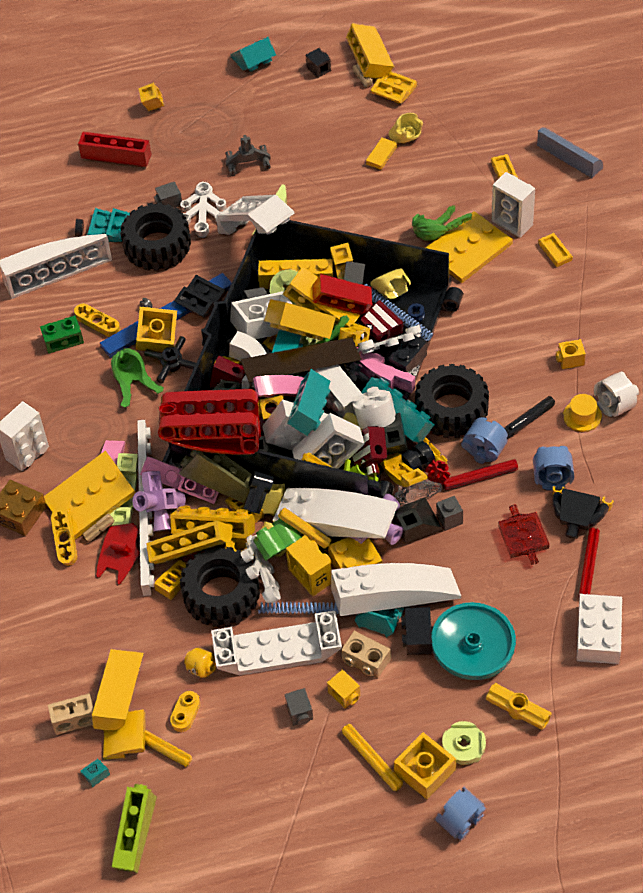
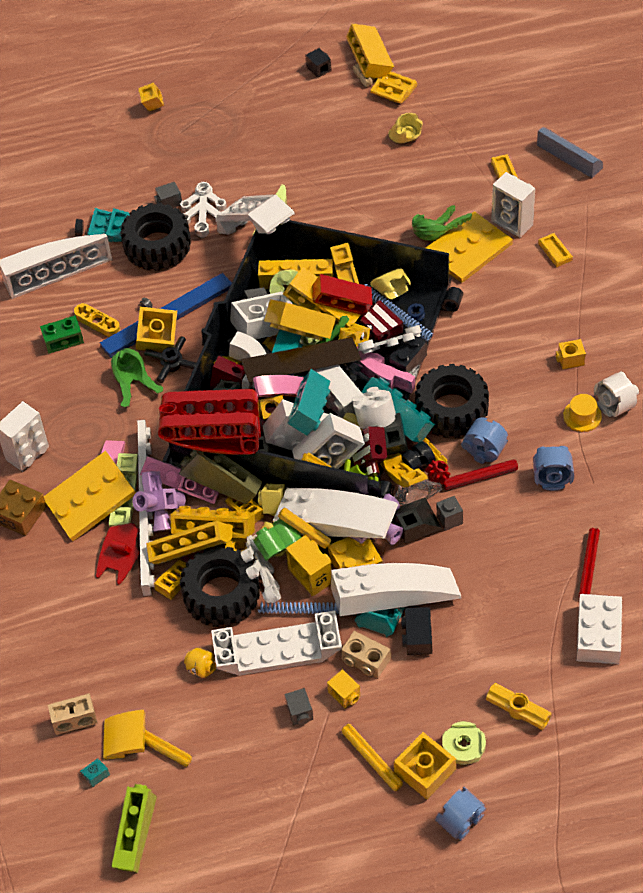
(57, 531): yellow beam -> none
(101, 525): tan piece -> none
(114, 149): red brick -> none
(116, 689): yellow brick -> none
(185, 709): yellow plate -> none
(200, 296): black slope -> none
(247, 154): dark grey axle -> none
(253, 54): teal slope -> none
(259, 486): black piece -> none
(354, 272): dark grey brick -> none
(381, 153): yellow tile -> none
(473, 641): teal dish -> none
(523, 534): clear red plate -> none
(529, 416): black axle -> none
(578, 510): black torso -> none

